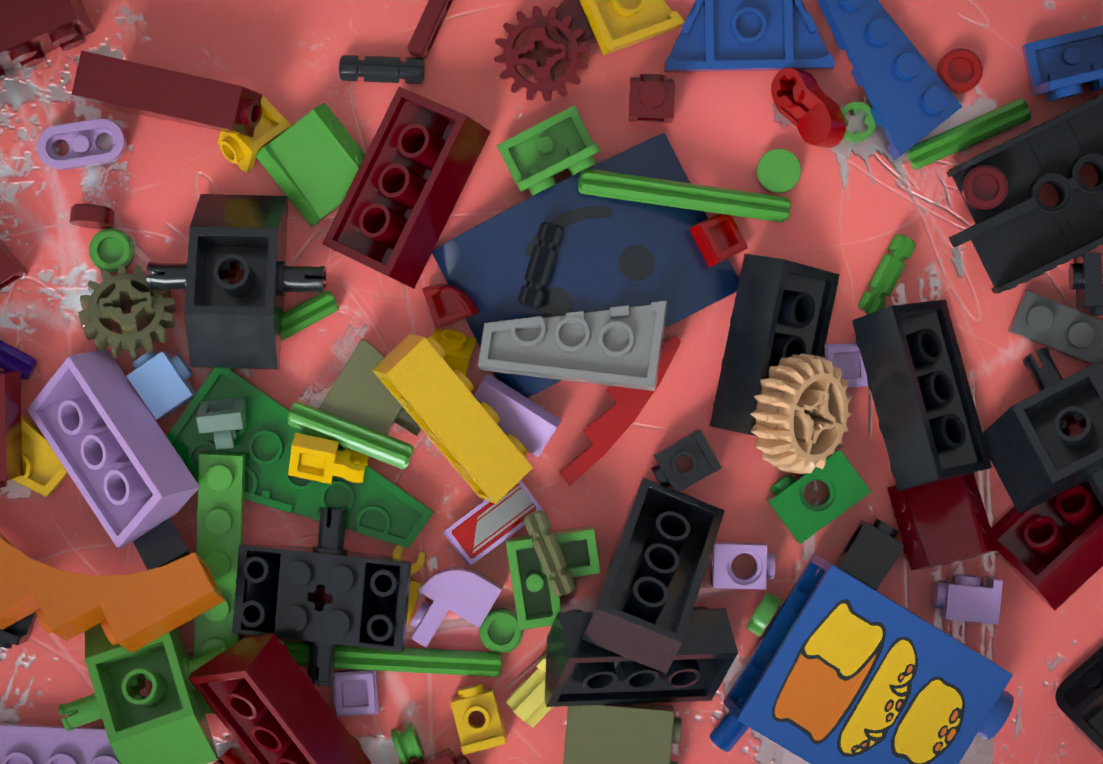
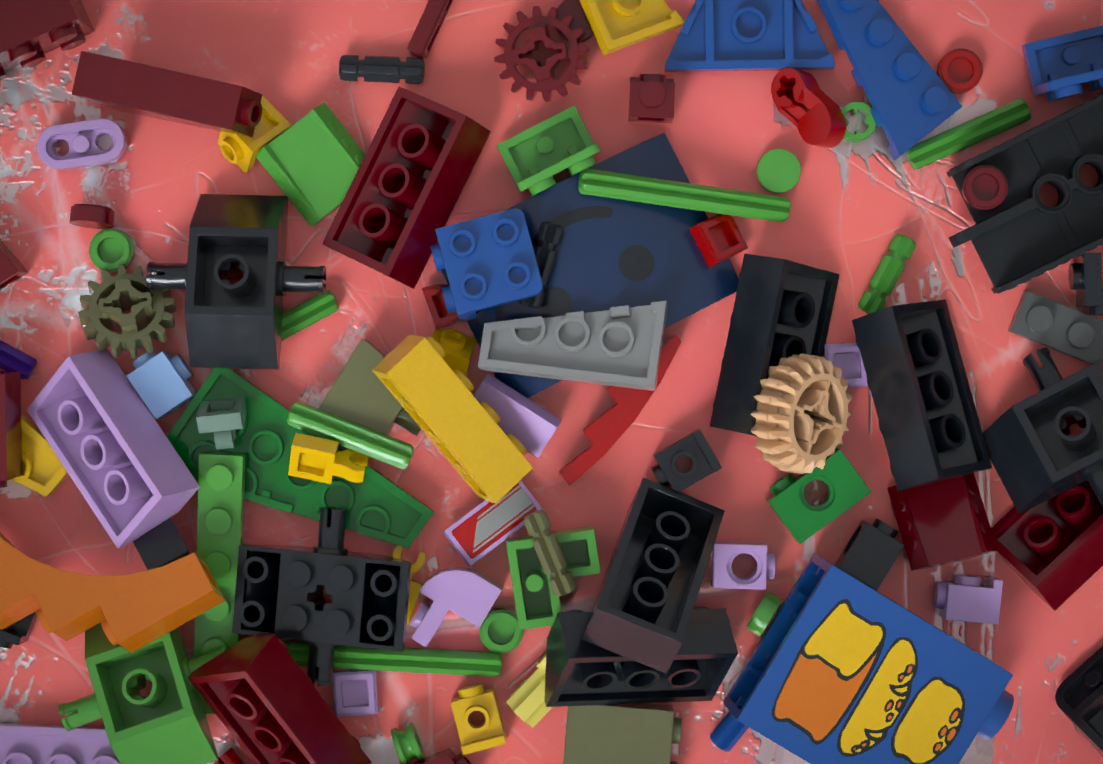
(486, 262): none -> blue bracket

